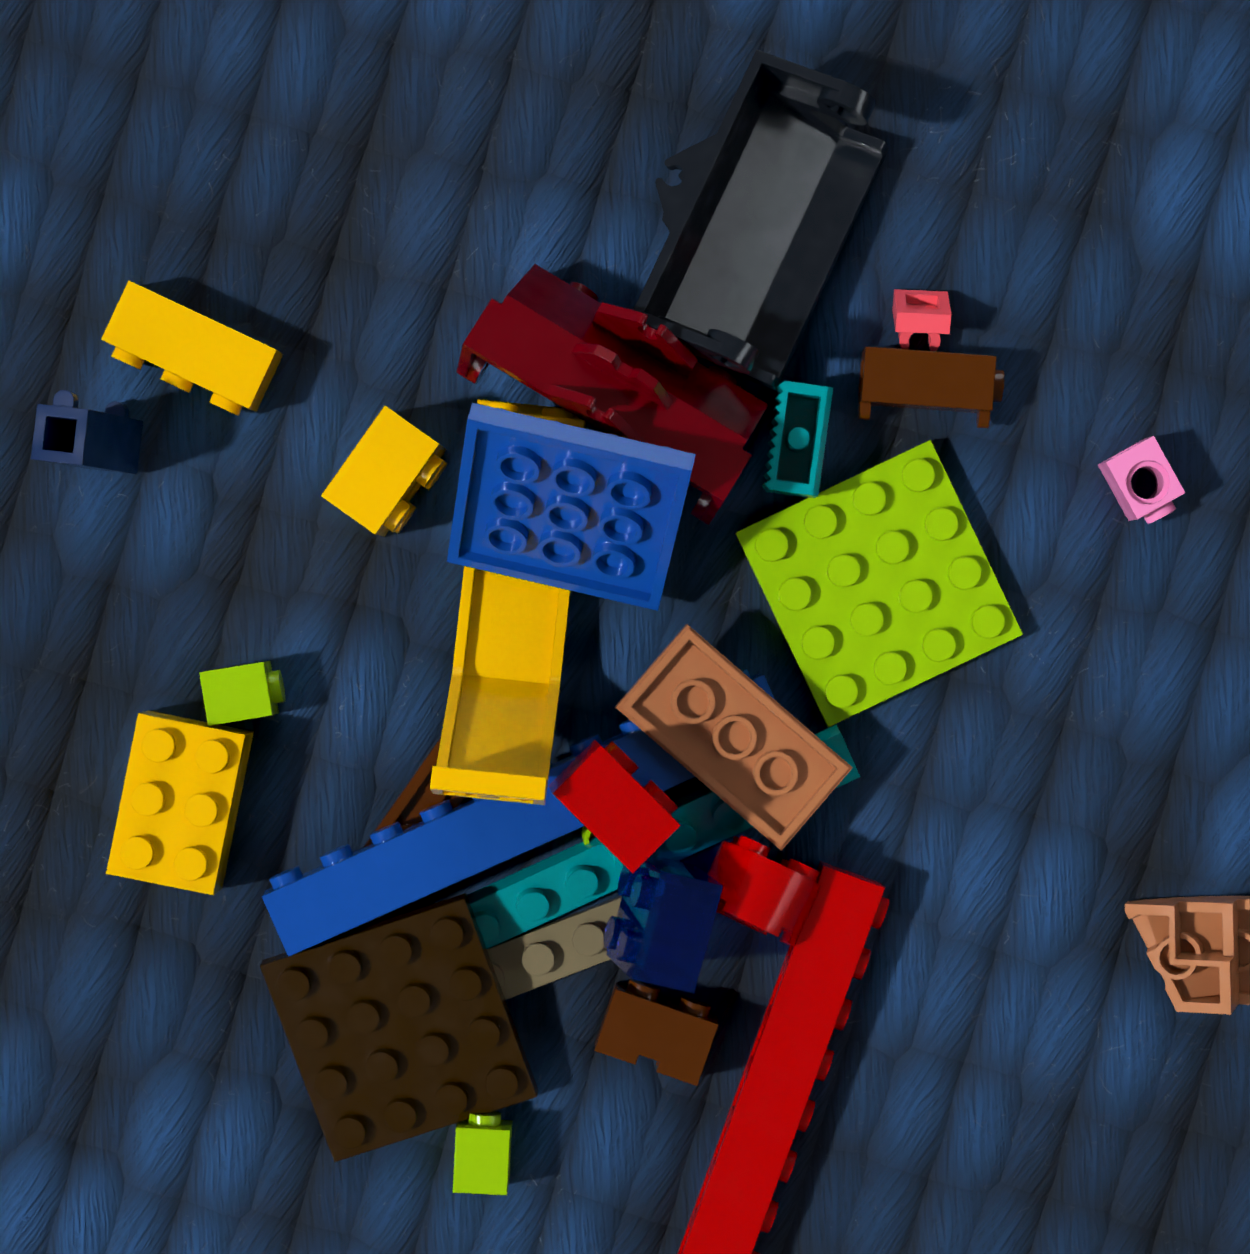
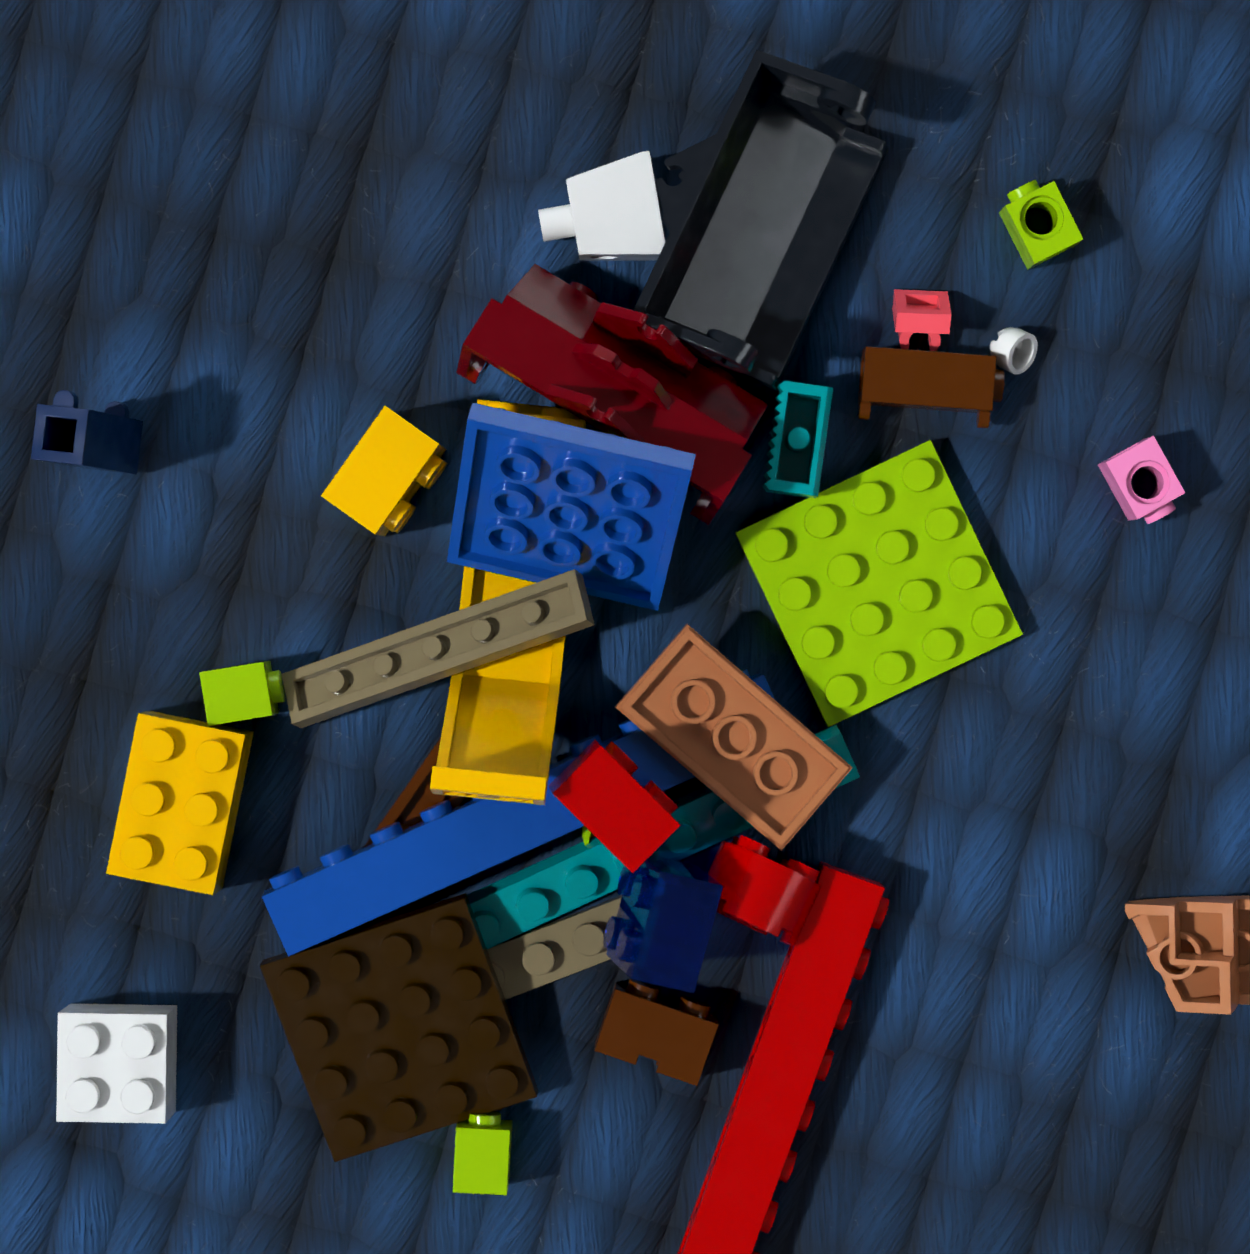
(116, 1063): none -> white brick
(191, 349): yellow brick -> none
(438, 649): none -> dark tan plate
(610, 212): none -> white torso
(1014, 349): none -> white hinge
(1035, 247): none -> lime brick

